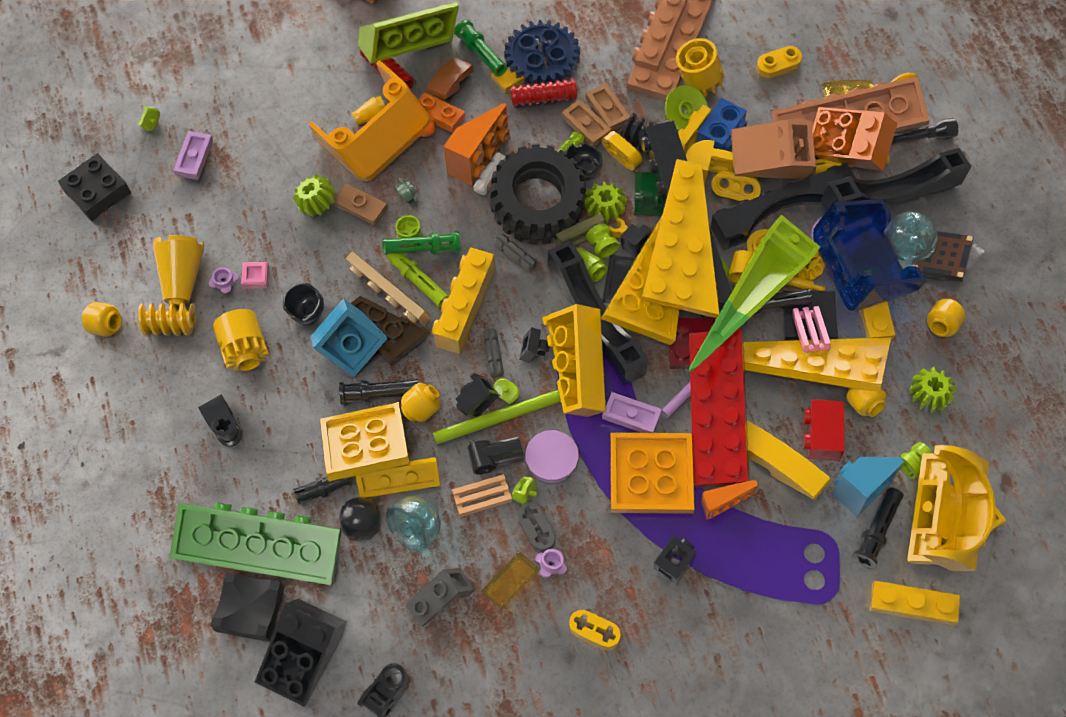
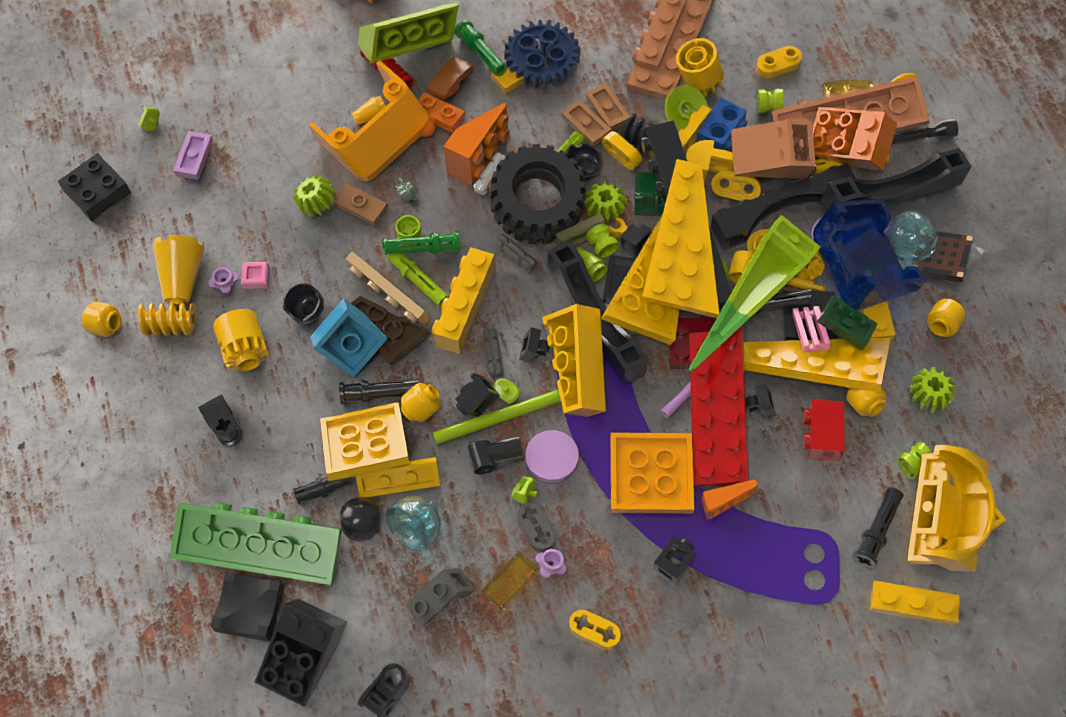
(481, 485): light nougat tile -> none
(543, 93): red piece -> none
(631, 413): lavender plate -> none
(761, 402): none -> black tile
(766, 100): none -> lime wheel
(785, 462): yellow slope -> none
(847, 322): none -> dark green bracket
(865, 481): dark azure slope -> none

